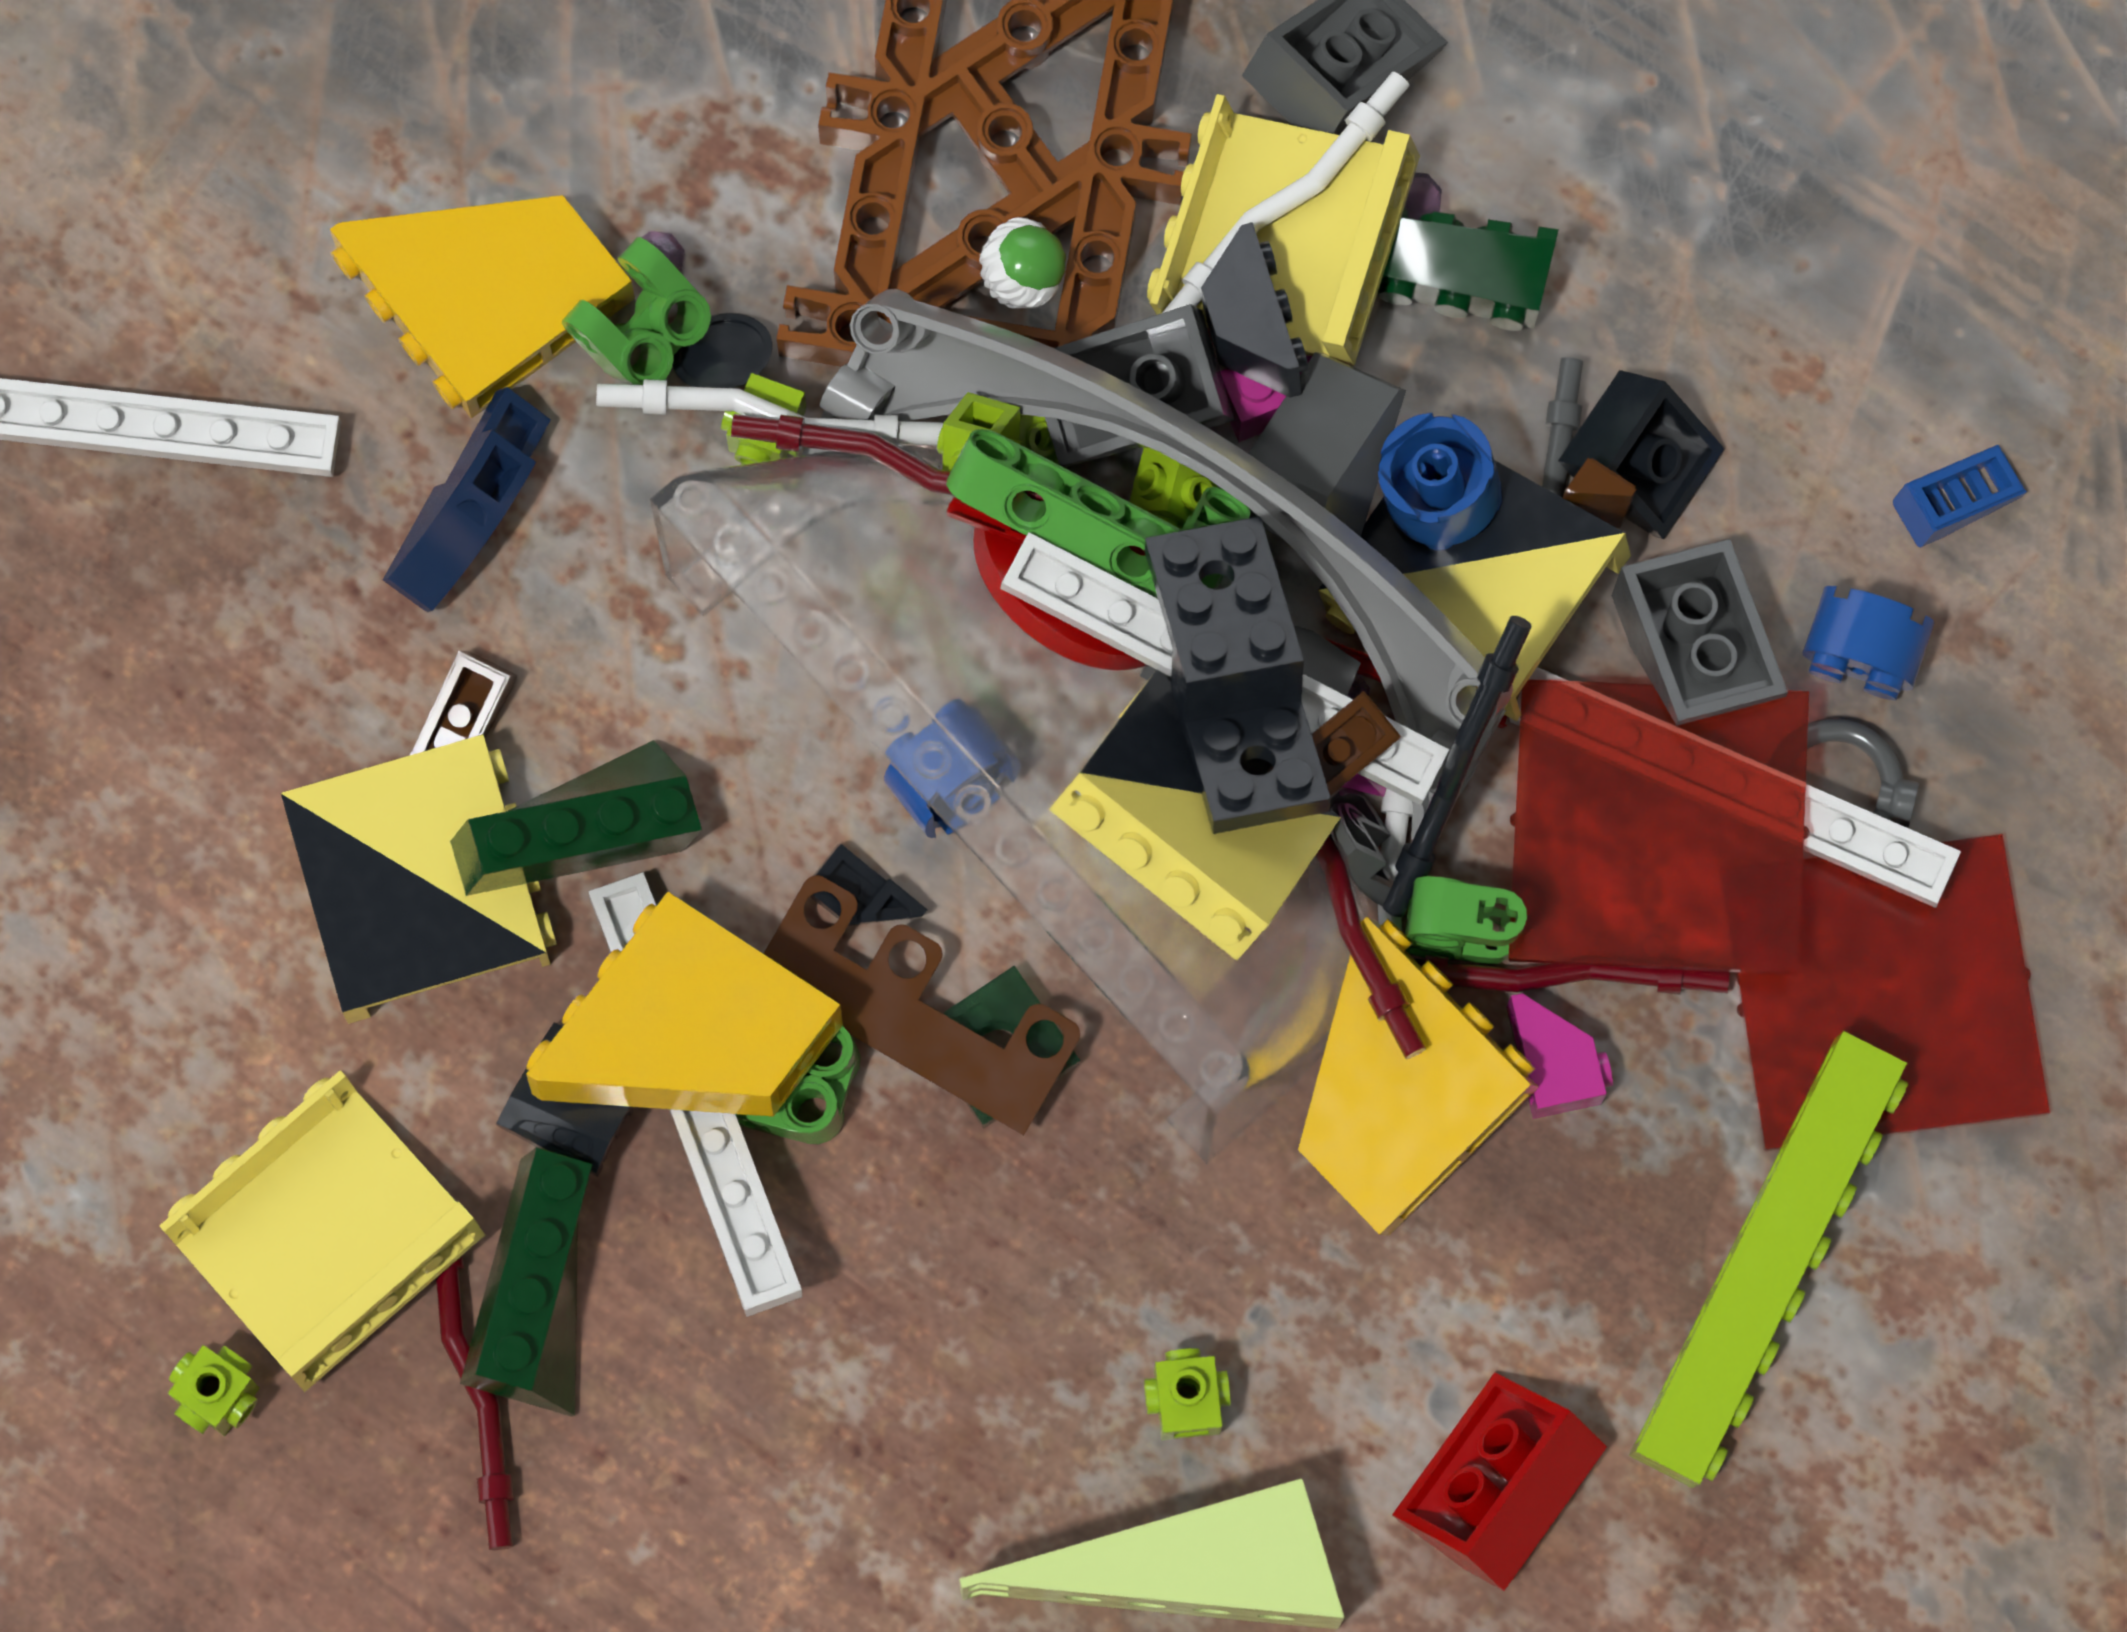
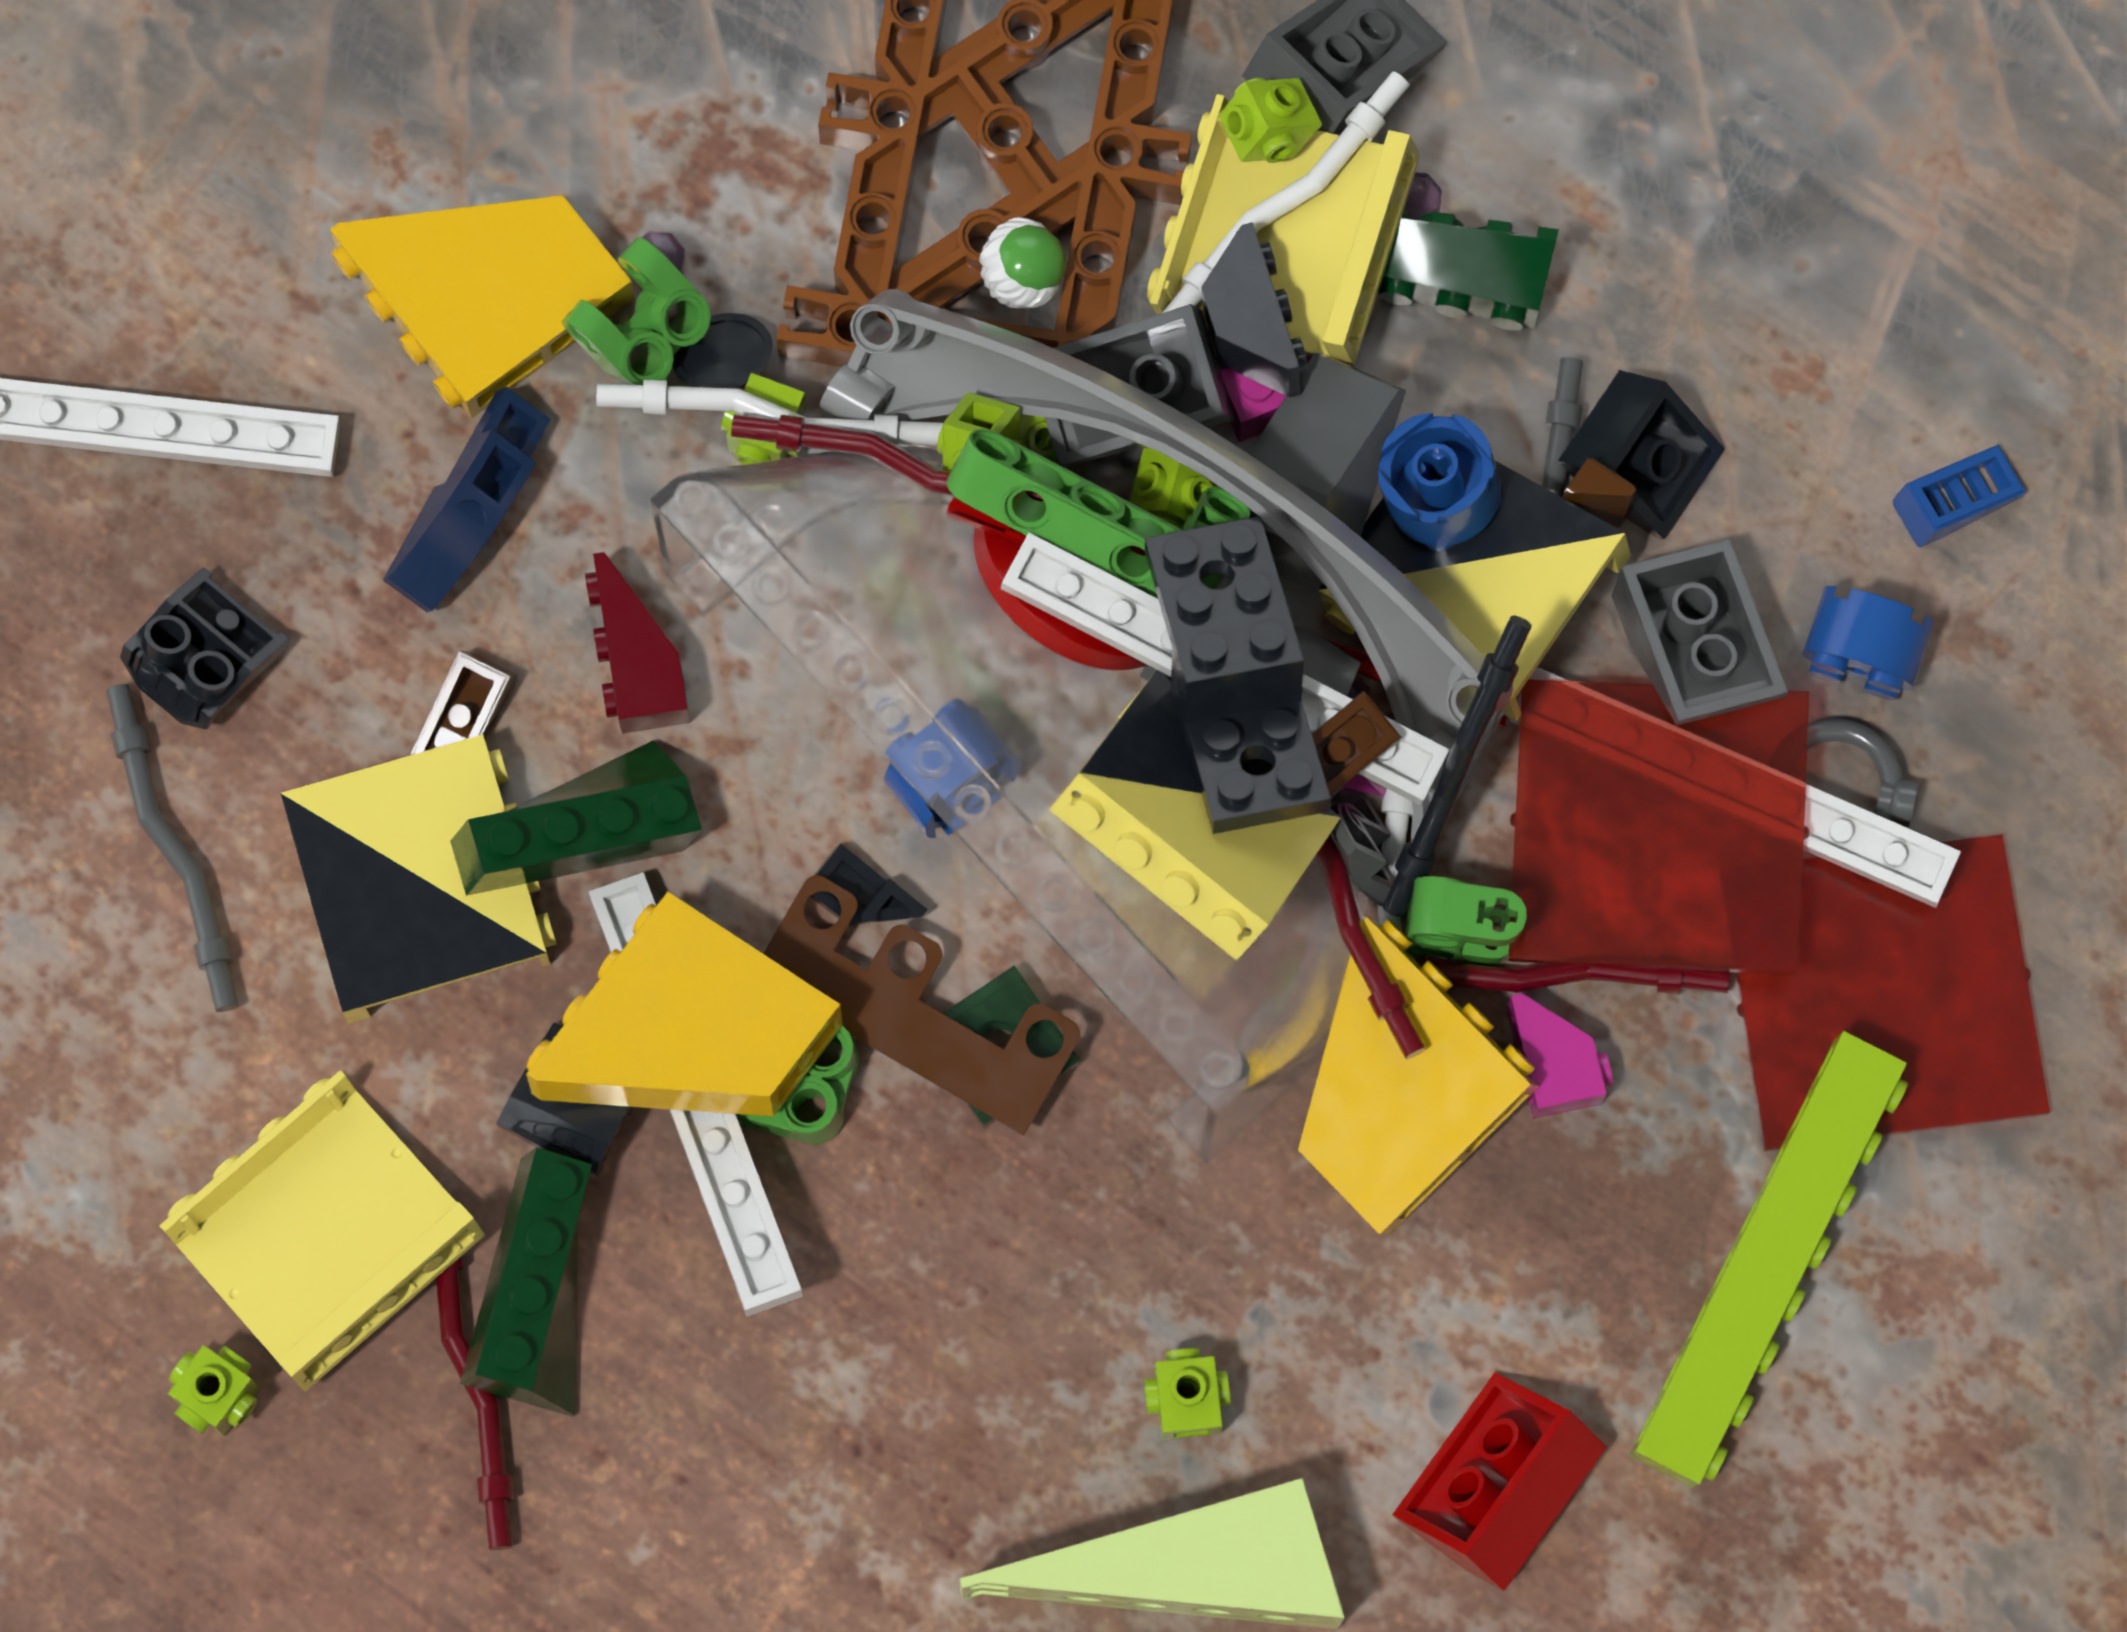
(199, 651): none -> black slope
(212, 949): none -> dark grey bar
(643, 662): none -> dark red slope
(1269, 119): none -> lime brick

